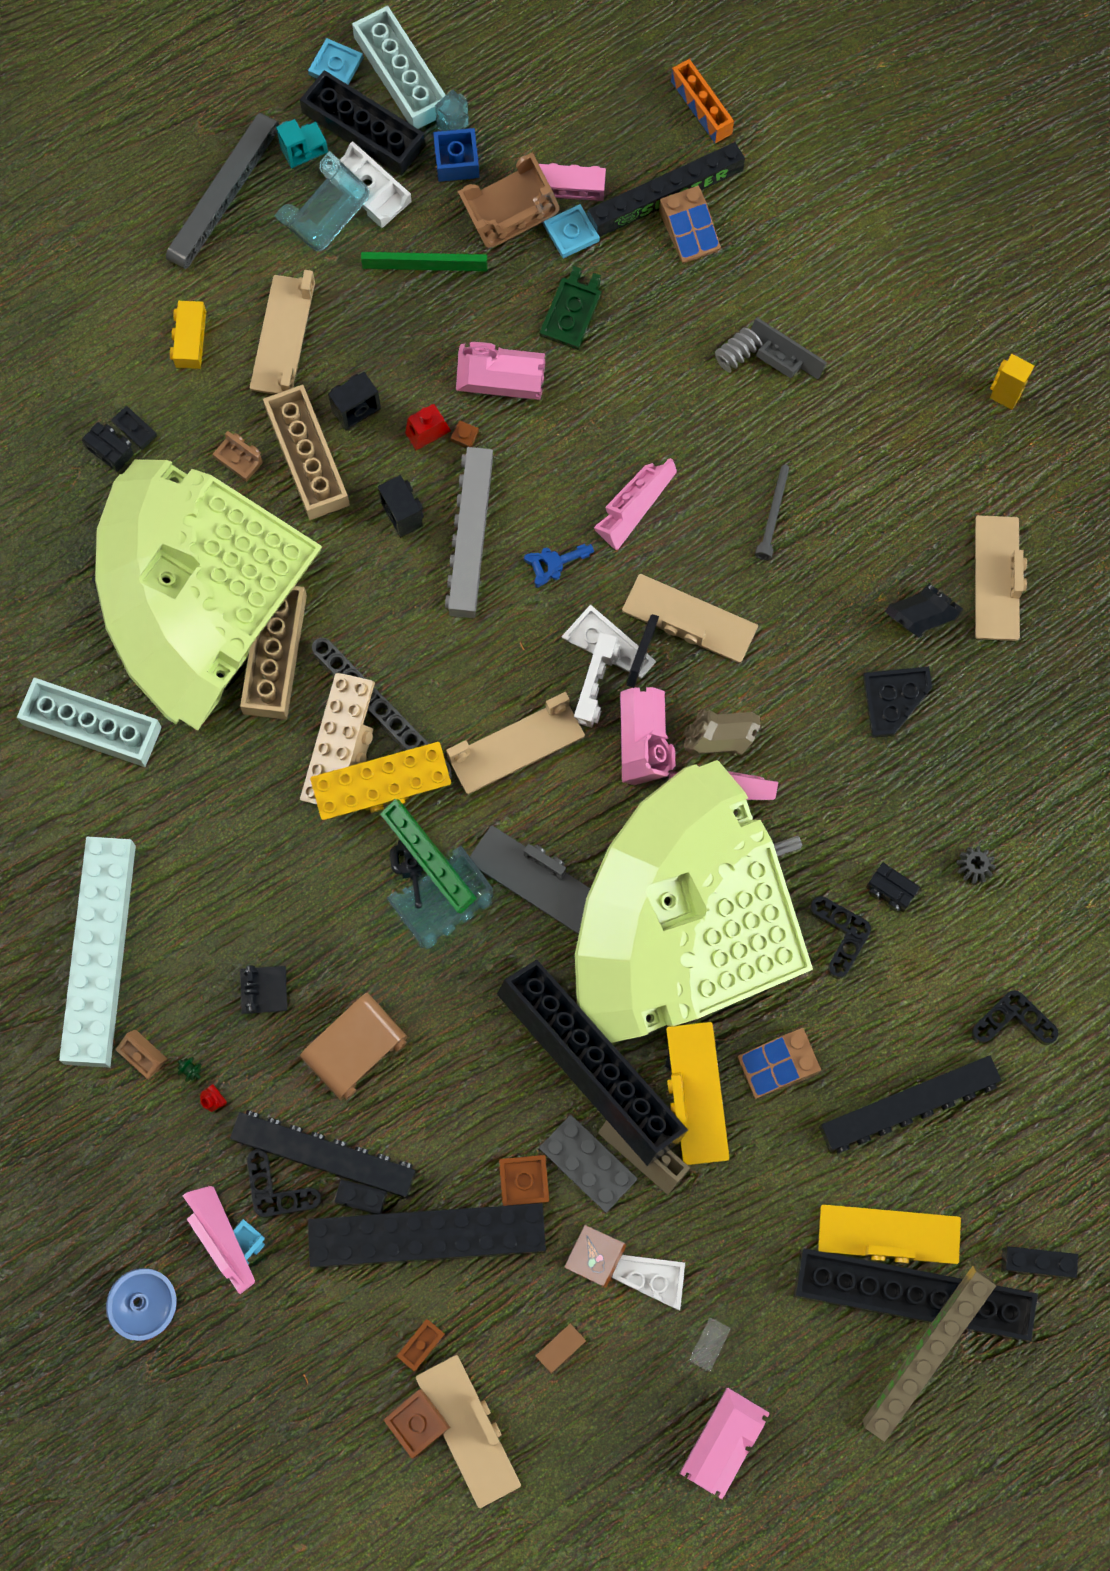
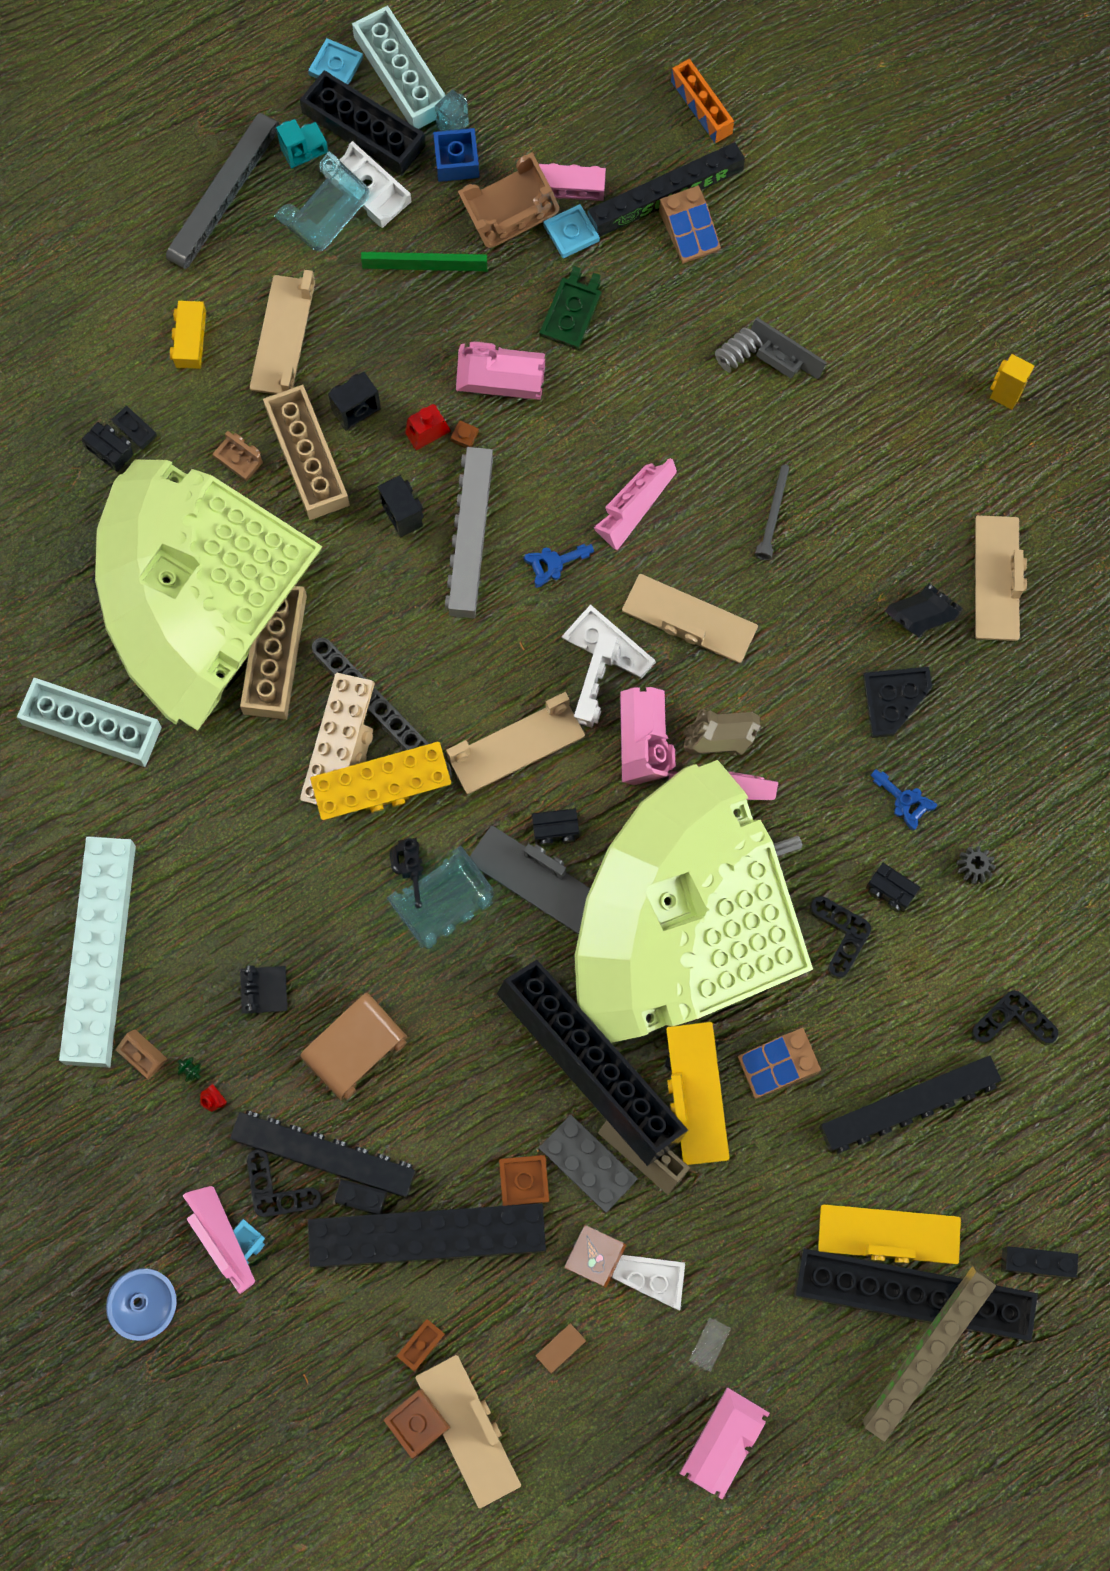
(428, 856): green tile -> none
(555, 826): none -> black brick
(642, 650): black tile -> none
(905, 800): none -> blue piece

